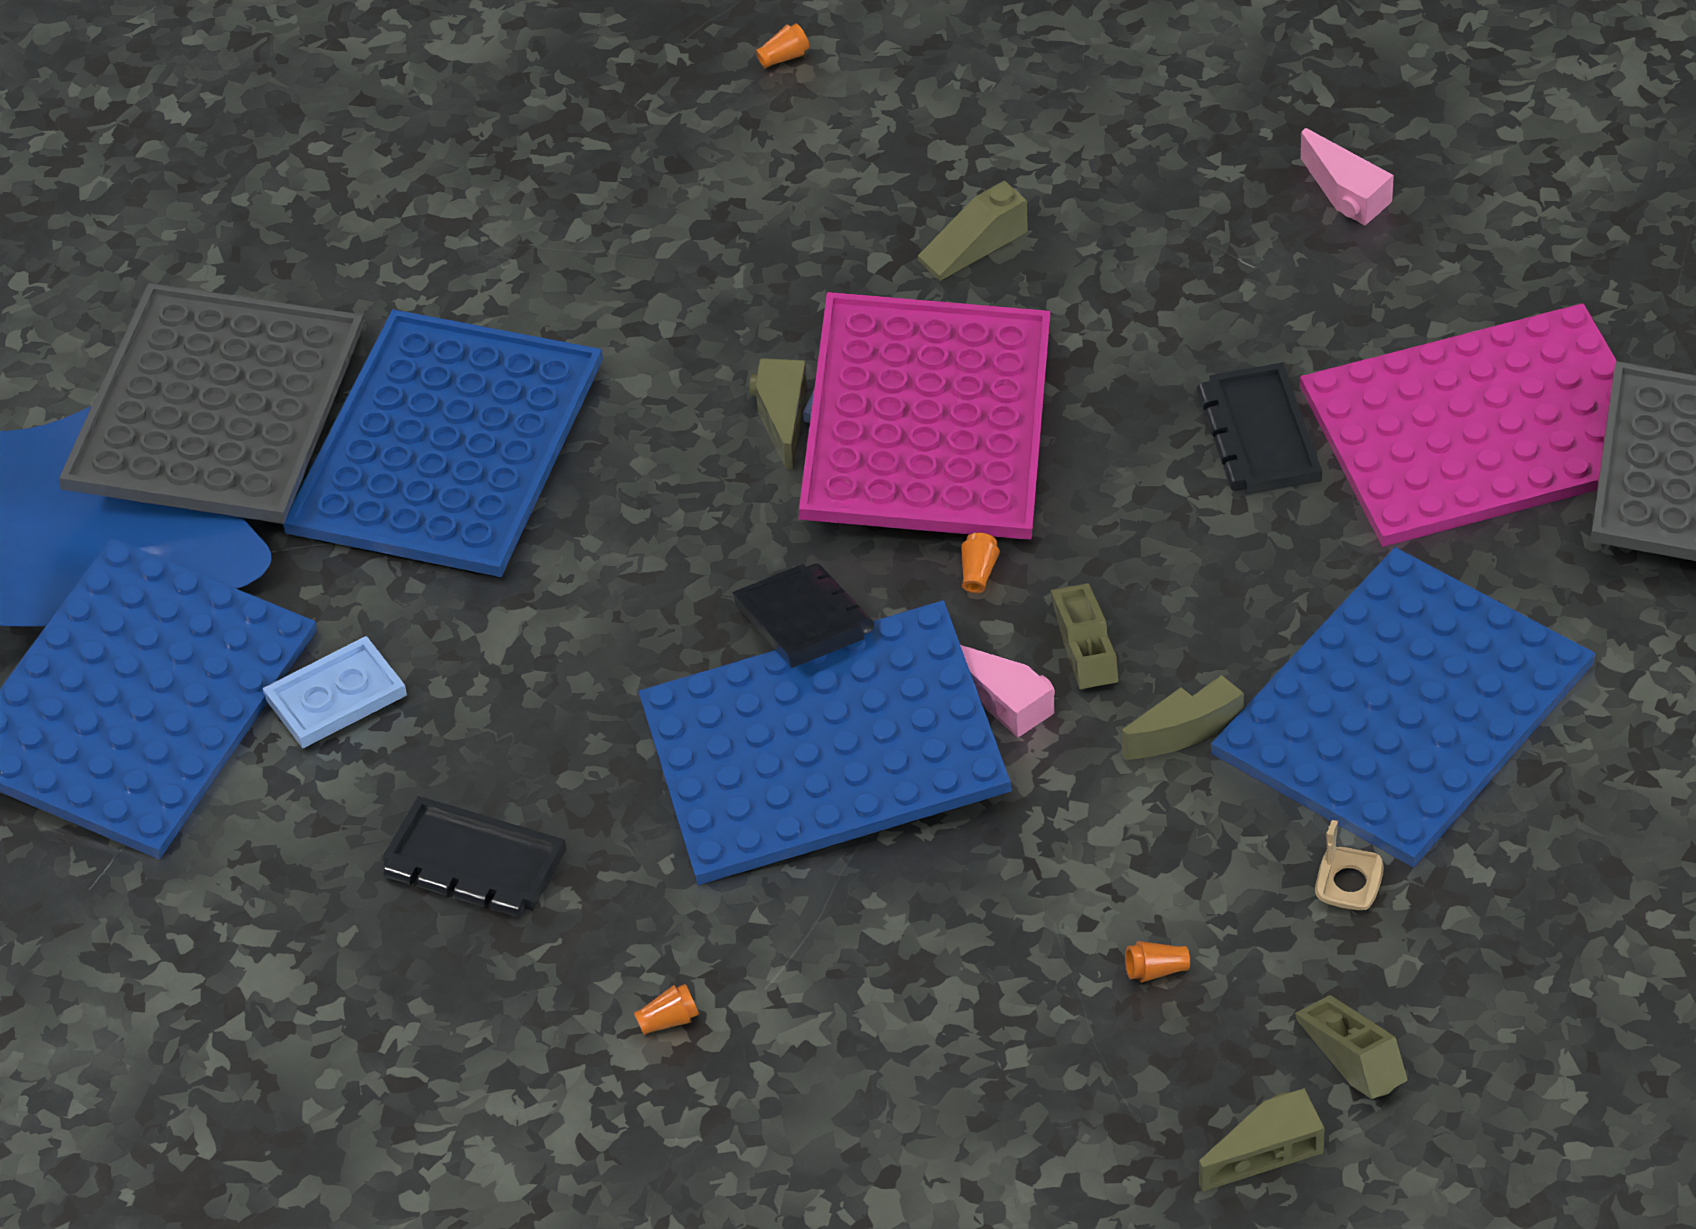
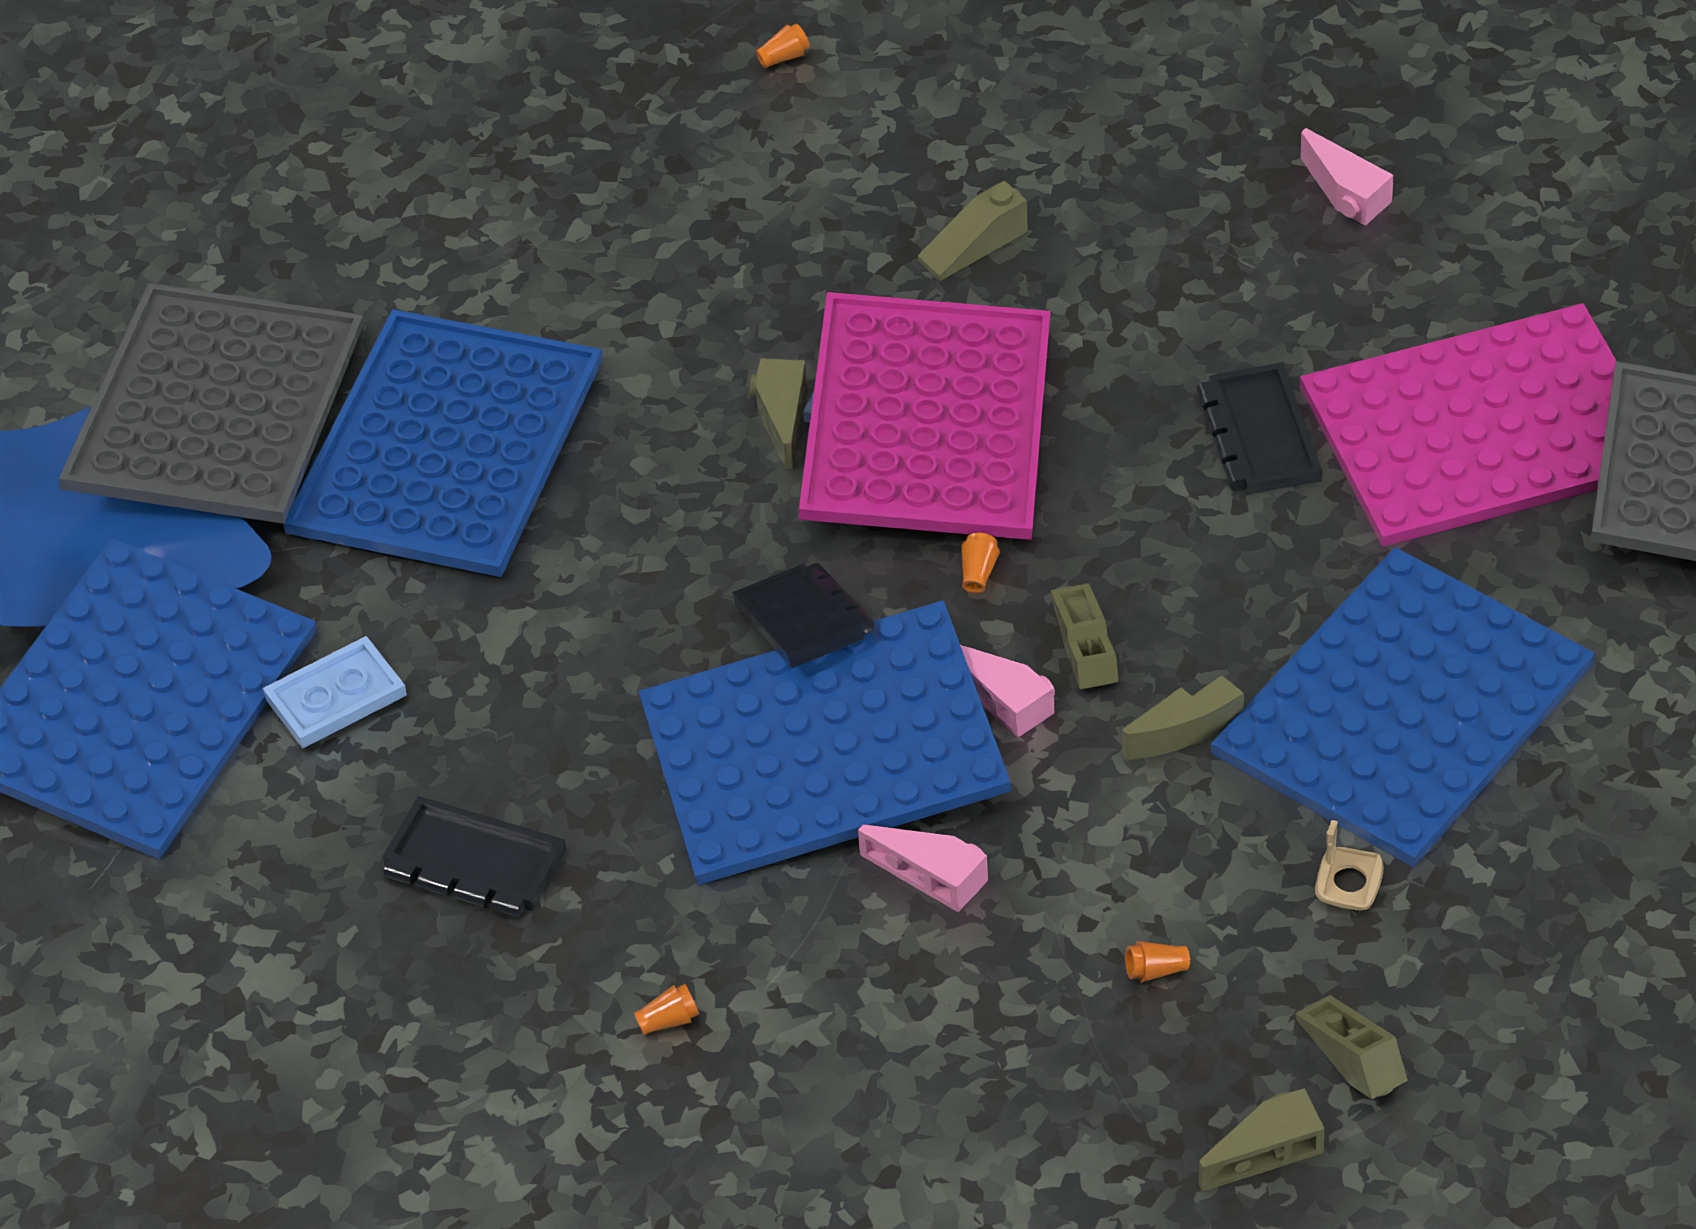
(928, 861): none -> bright pink slope

